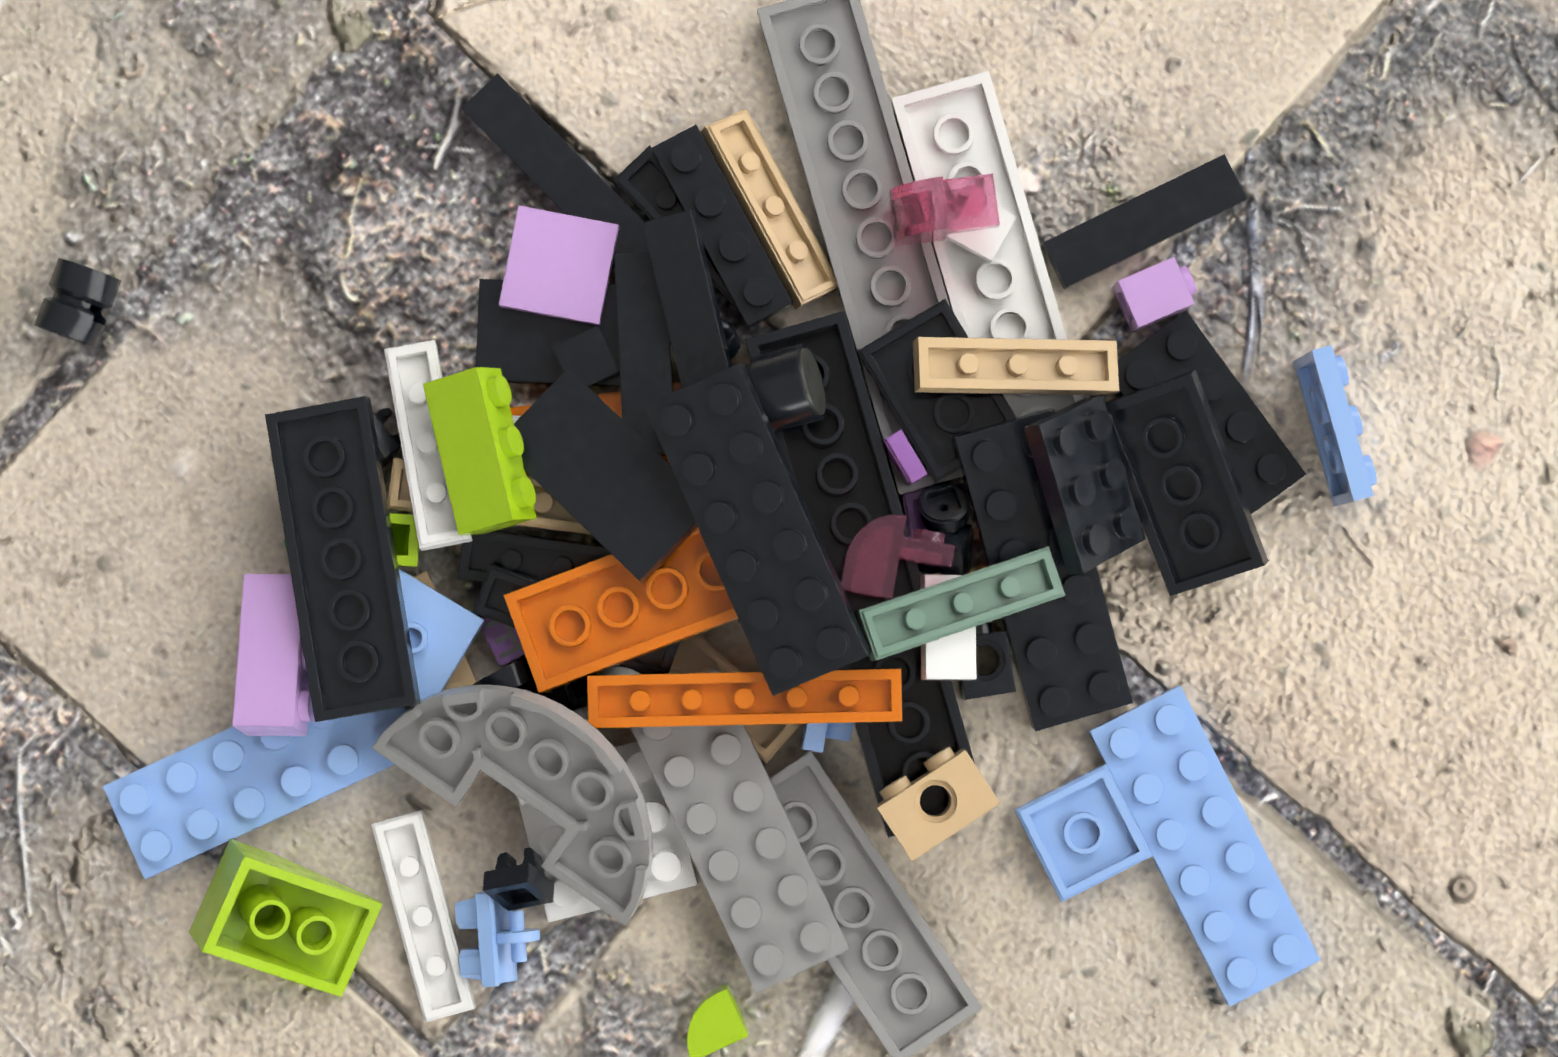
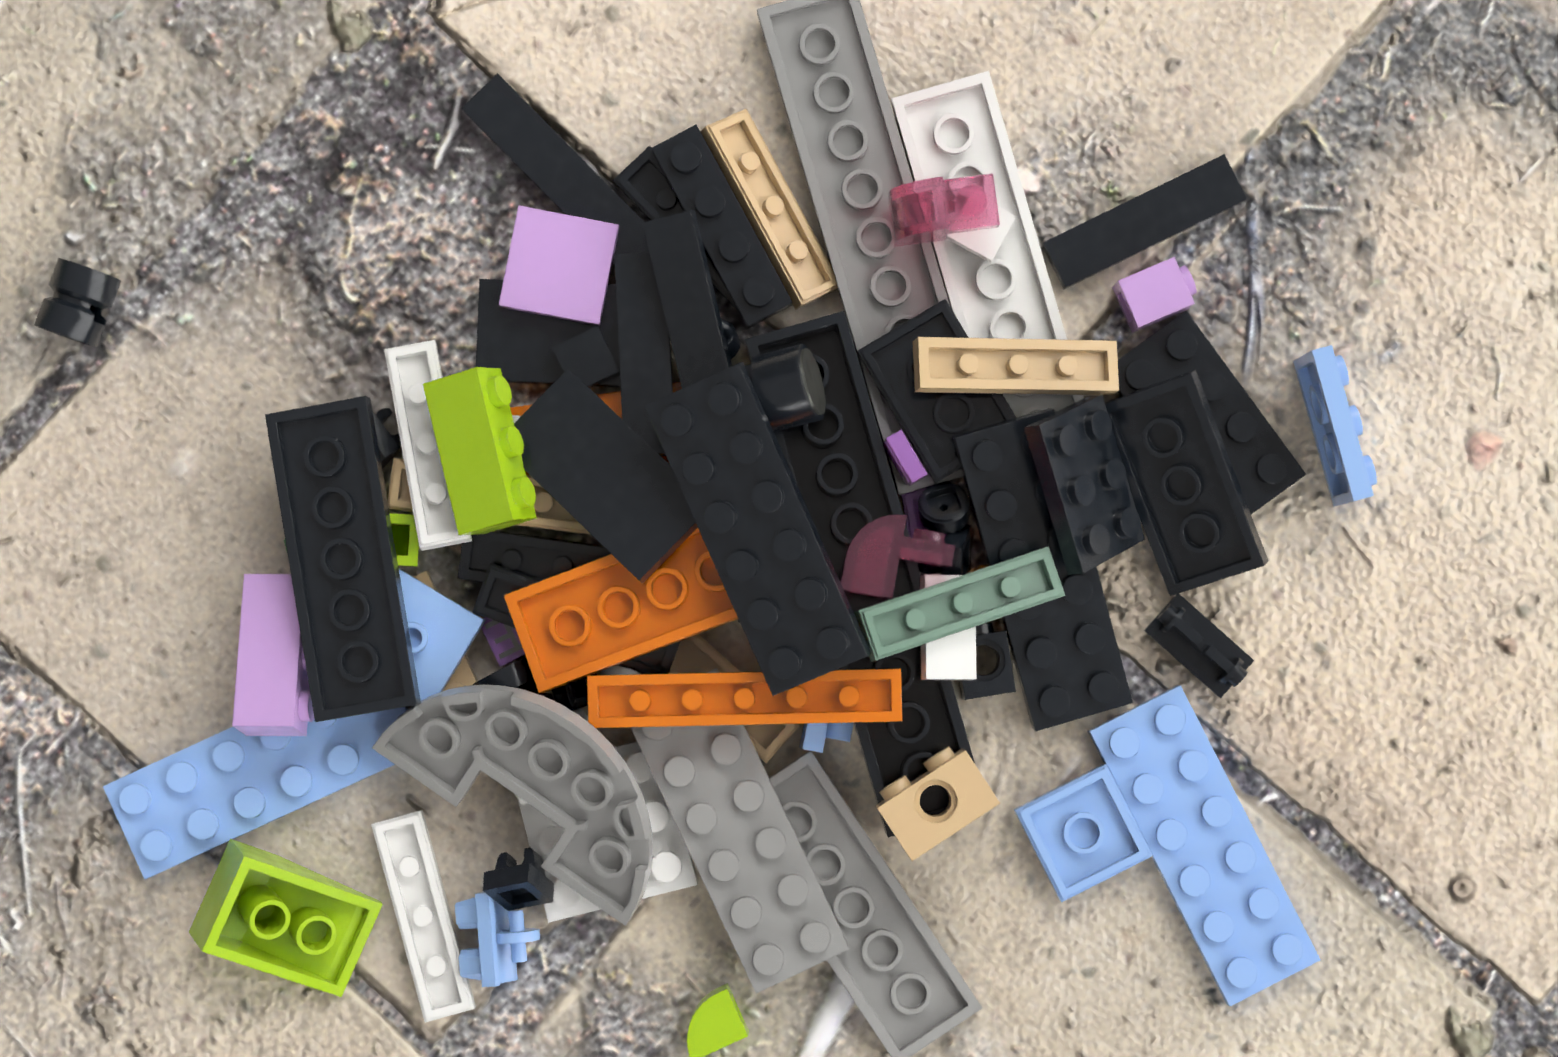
(1199, 645): none -> black hinge

